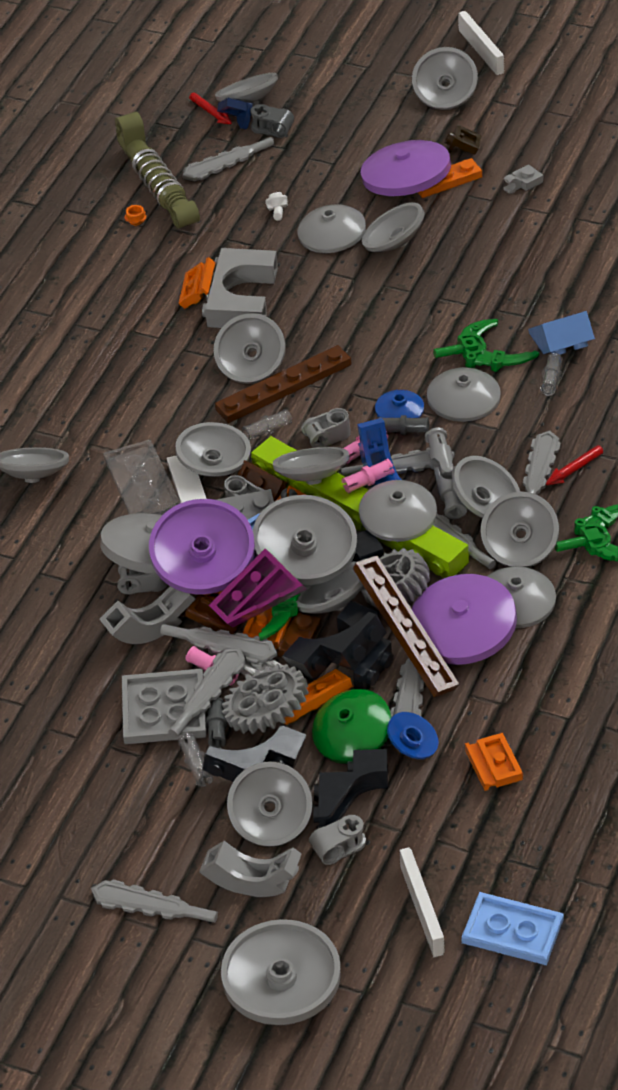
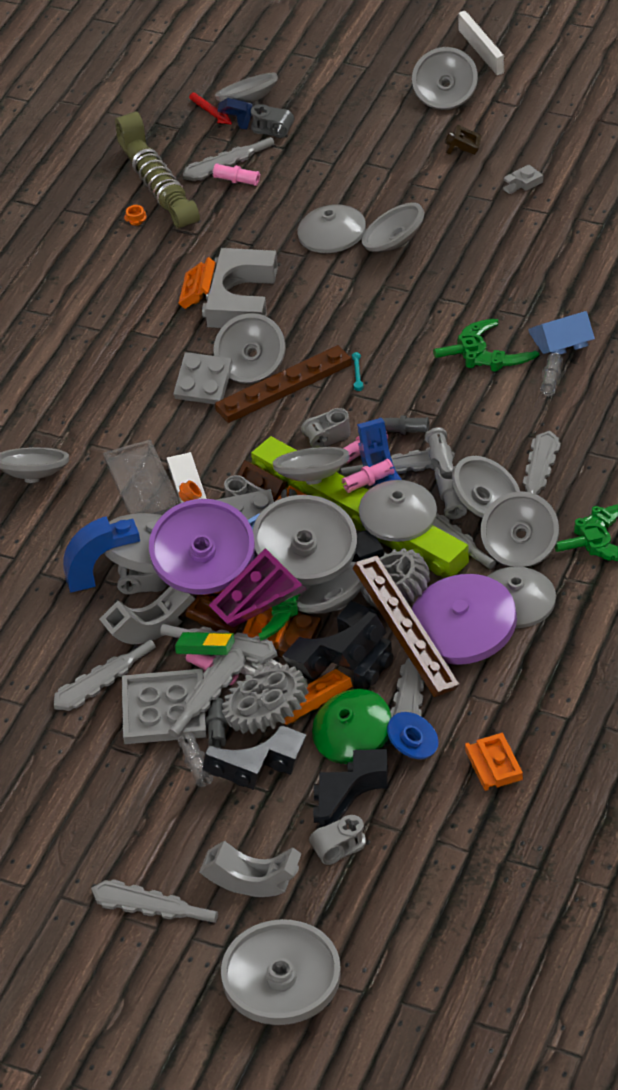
(89, 685): none -> light grey sword
(90, 544): none -> blue arch
(189, 491): none -> orange plate
(203, 378): none -> light grey plate
(204, 643): none -> green tile
(212, 449): light grey dish -> none
(236, 174): none -> bright pink pin
(267, 424): clear pin -> none
(269, 784): light grey dish -> none
(276, 202): white plate -> none
(358, 385): none -> teal hinge
(399, 403): blue dish -> none
(405, 168): medium lavender dish -> none
(422, 902): white tile -> none
(459, 174): orange plate -> none
(463, 394): light grey dish -> none
(512, 928): light blue tile -> none
(558, 475): red piece -> none

